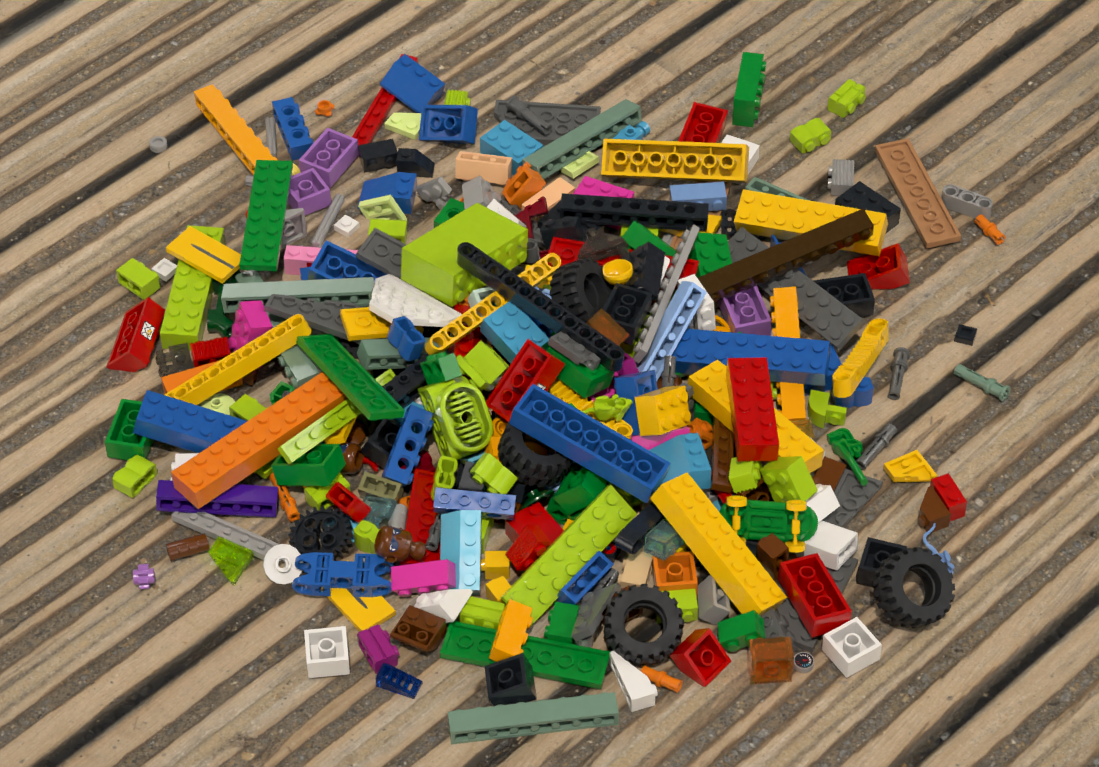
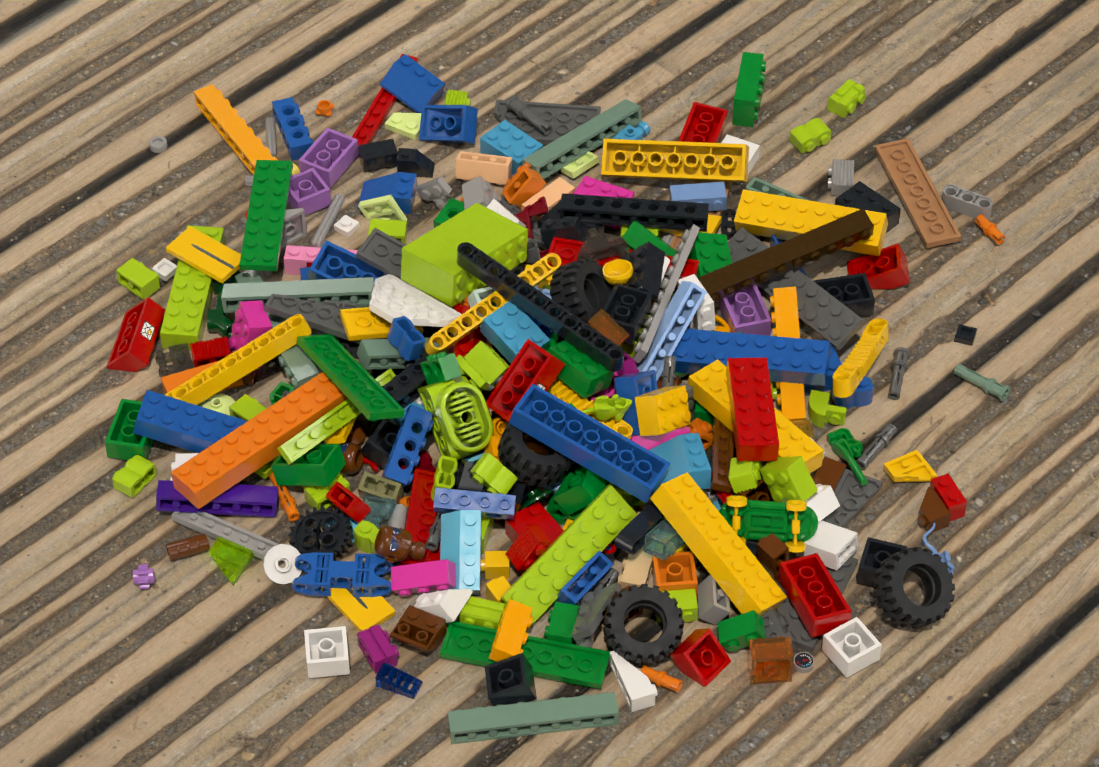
(573, 350): dark grey hinge -> none

